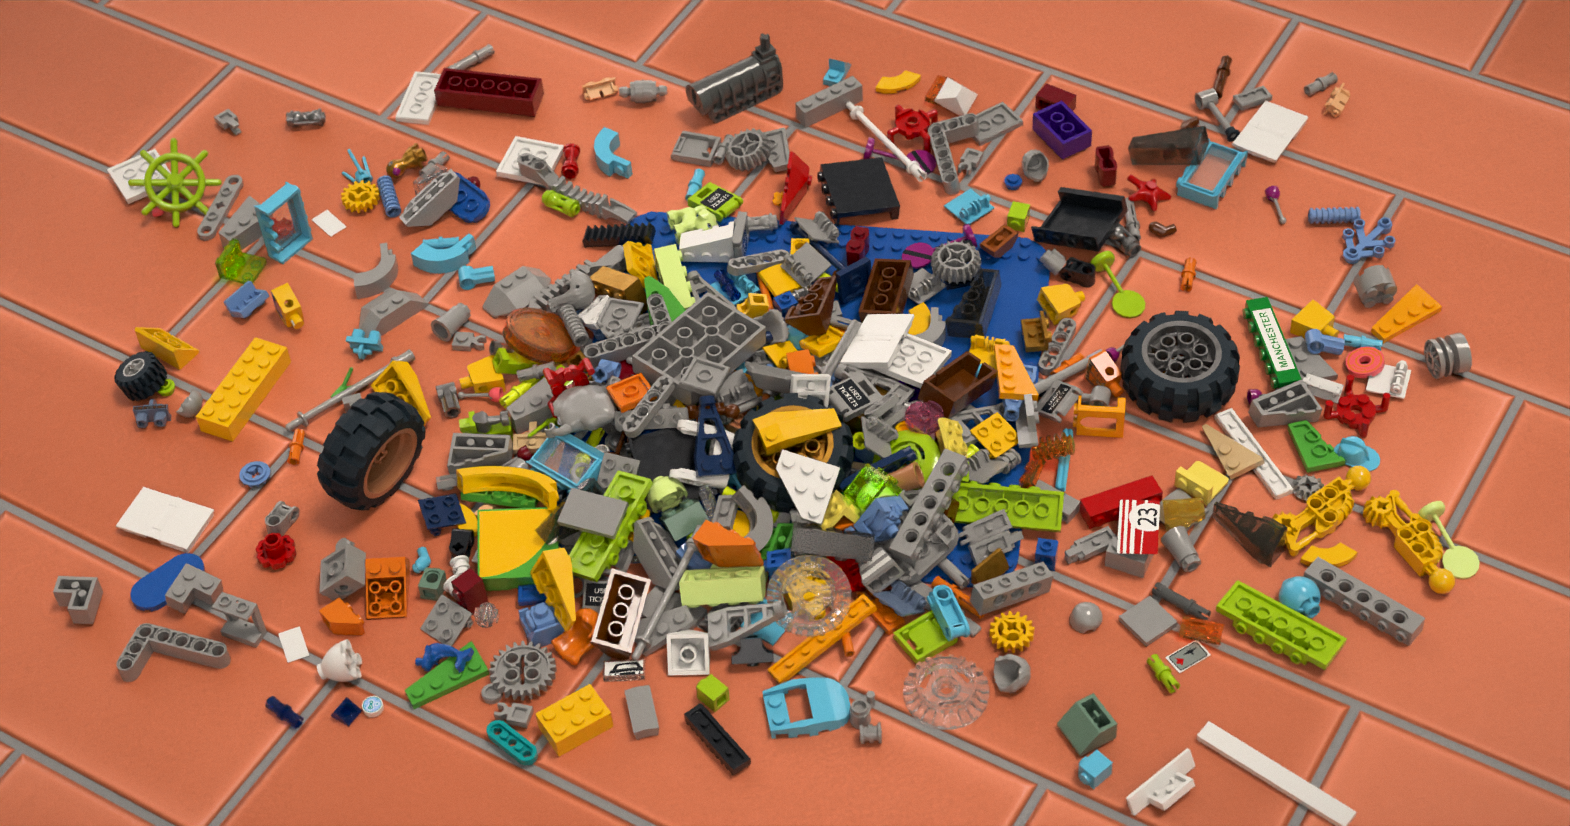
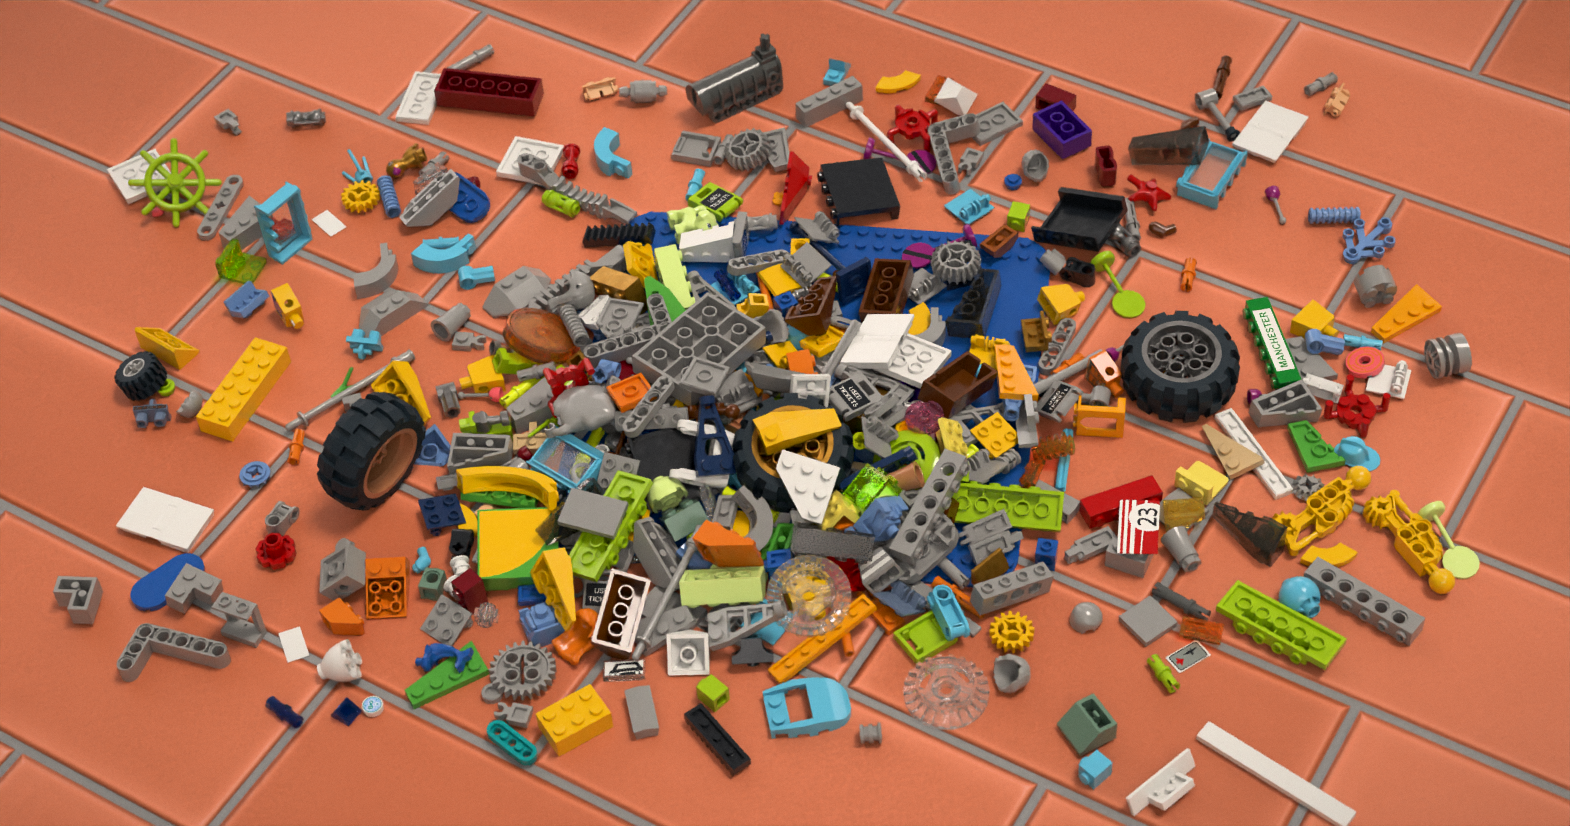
(435, 448): none -> medium blue slope
(858, 245): dark red brick -> none
(861, 709): light grey piece -> none

